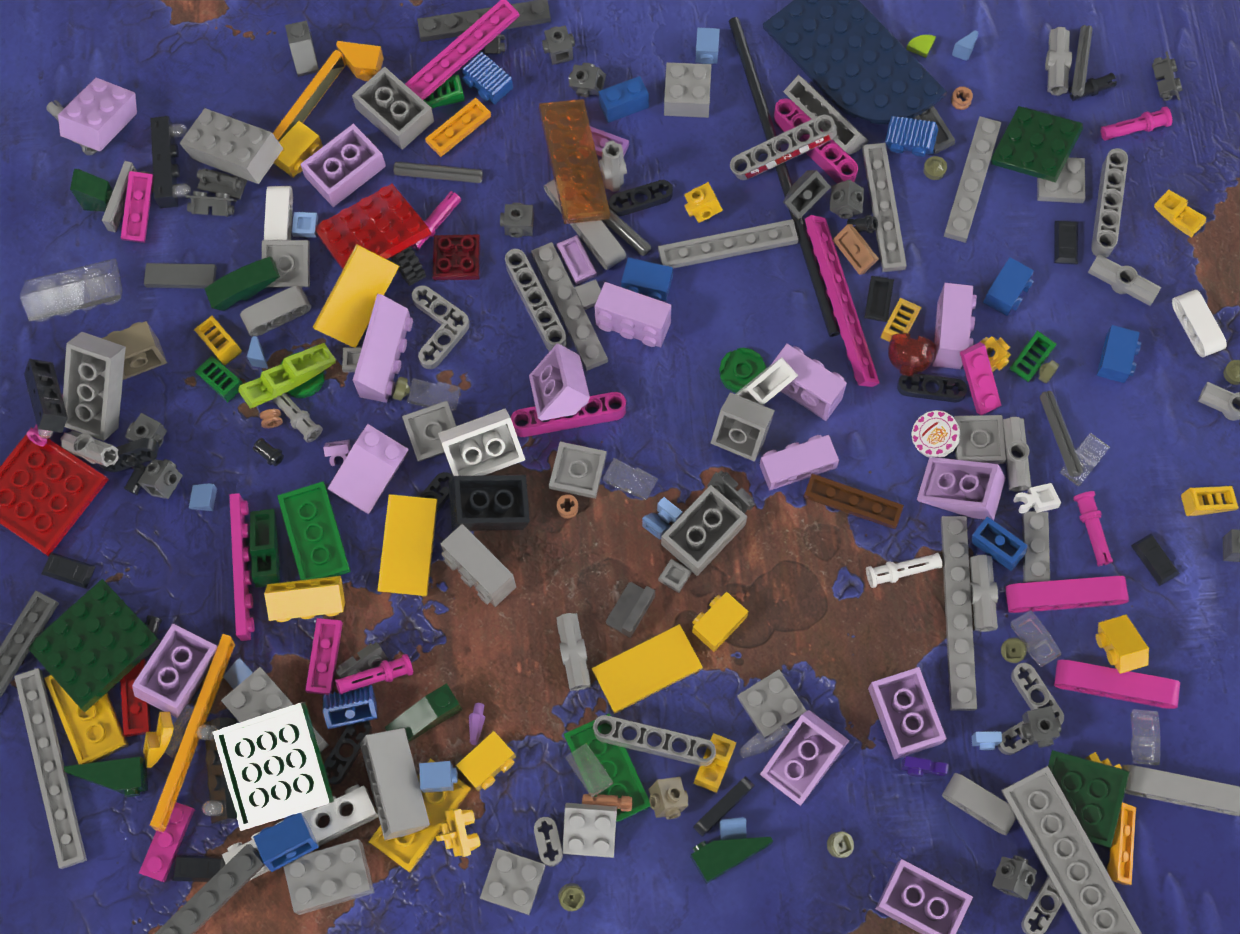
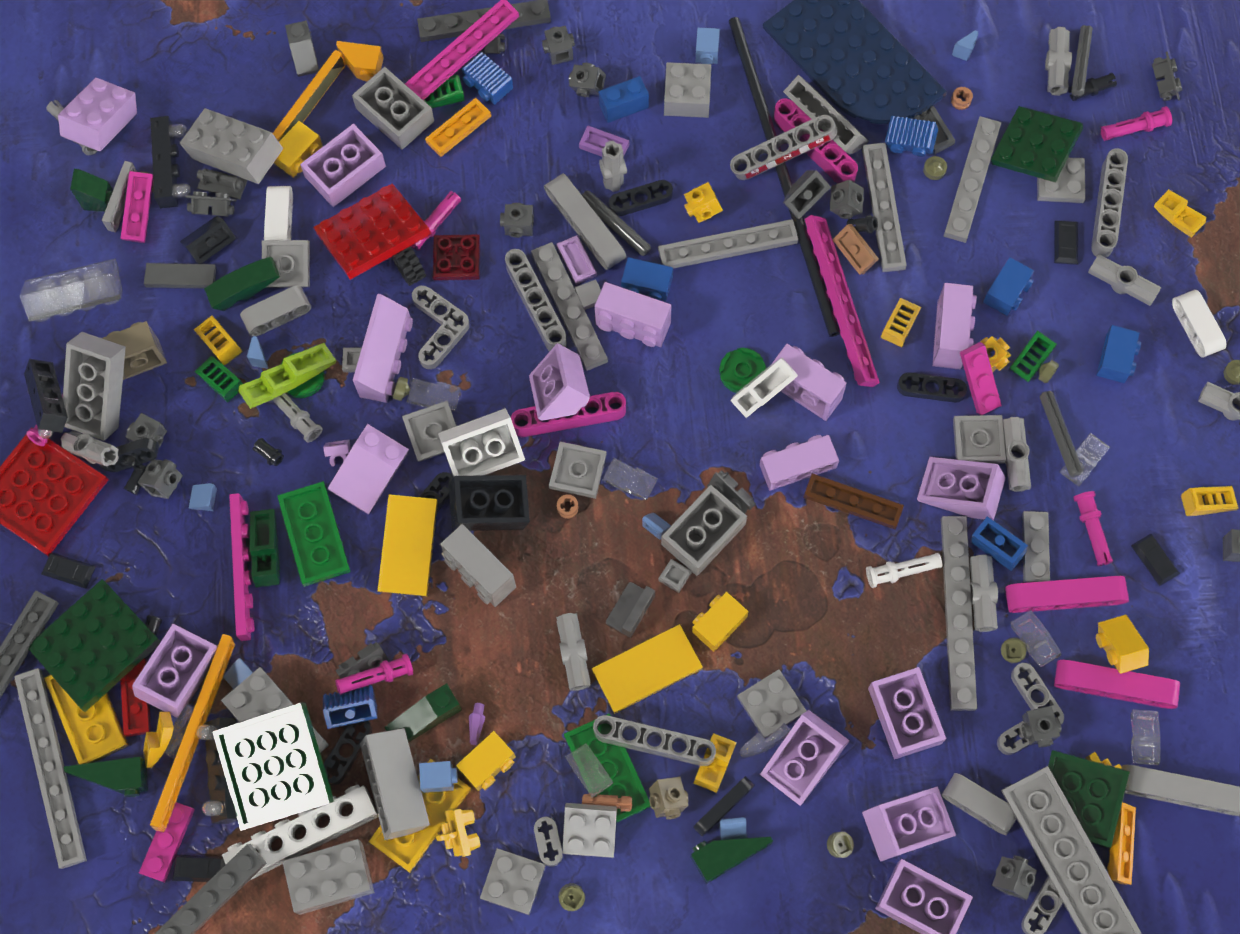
(208, 239): none -> black panel
(271, 418): nougat bush -> none
(285, 841): blue brick -> none
(304, 224): light blue plate -> none
(304, 598): yellow brick -> none
(324, 656): dark pink plate -> none
(354, 296): yellow tile -> none
(438, 172): dark grey axle -> none
(574, 161): clear orange plate -> none
(667, 511): light blue plate -> none
(742, 426): light grey brick -> none
(879, 298): black tile -> none
(908, 823): none -> lavender slope
(910, 354): clear red cylinder -> none
(919, 766): dark purple plate -> none
(921, 45): lime tile -> none
(936, 434): white tile -> none
(986, 740): light blue plate -> none
(1040, 497): white plate -> none

